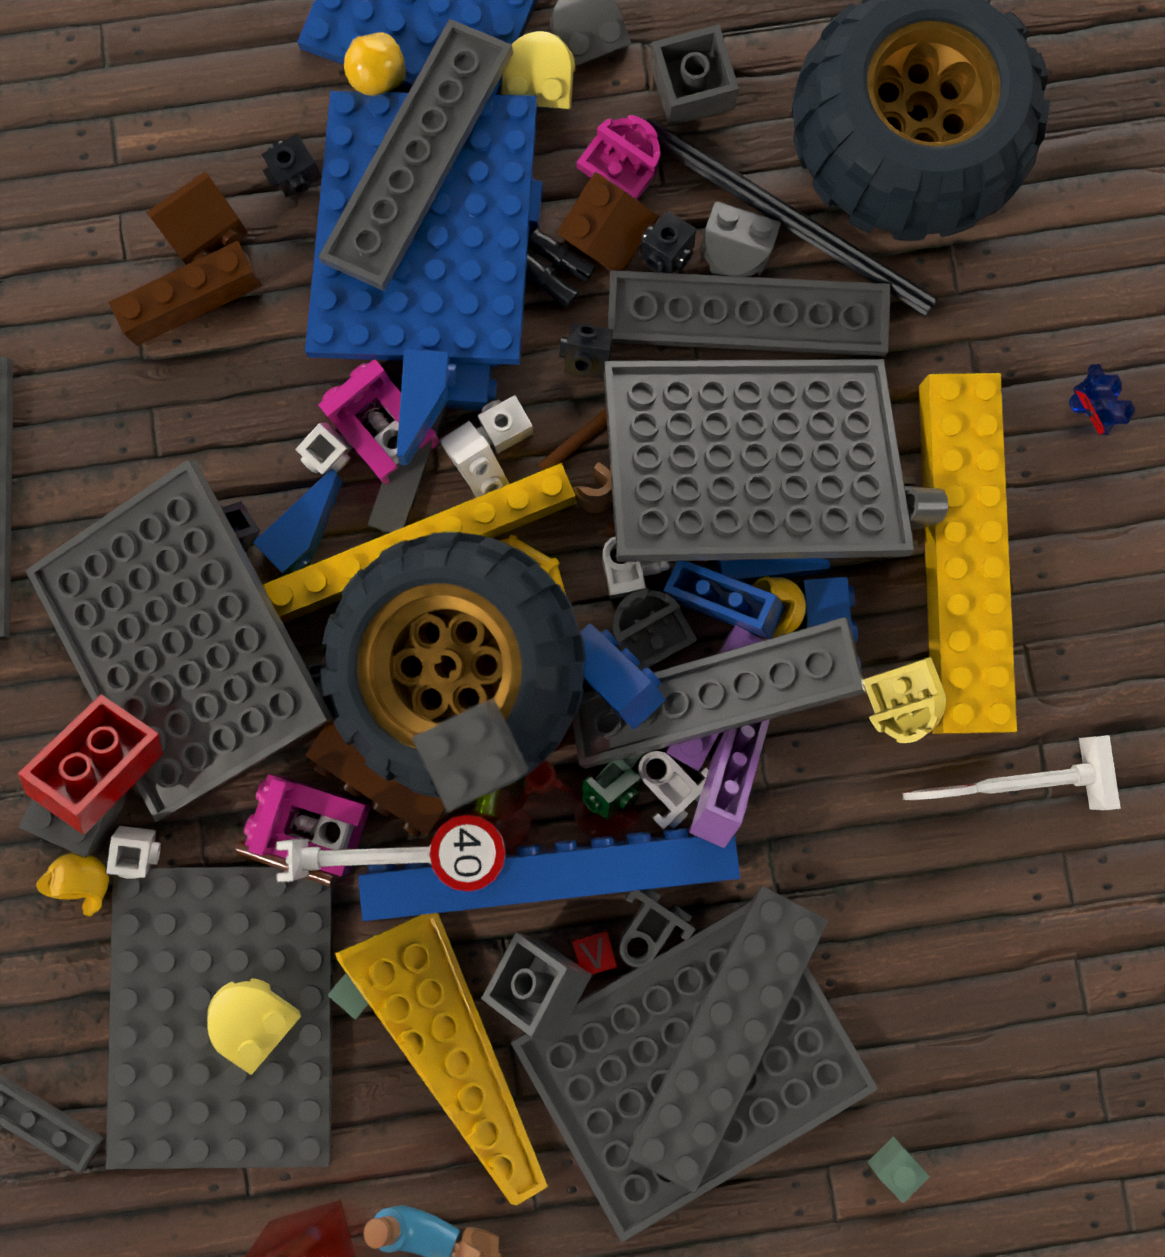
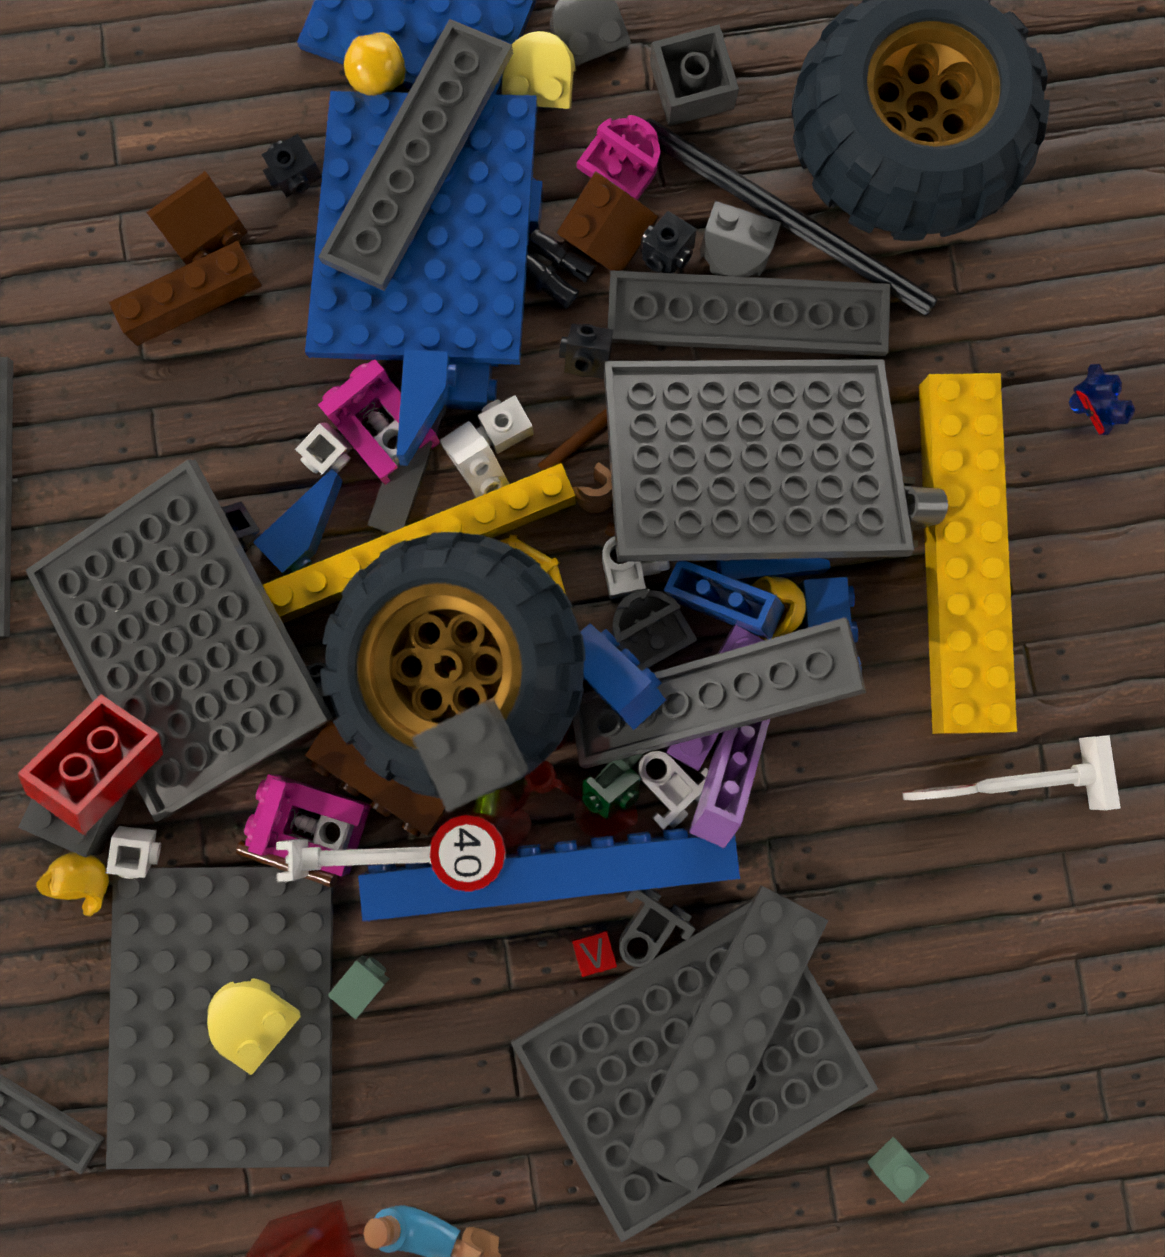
(429, 1012): yellow wing -> none
(536, 987): dark grey brick -> none
(907, 700): light yellow slope -> none

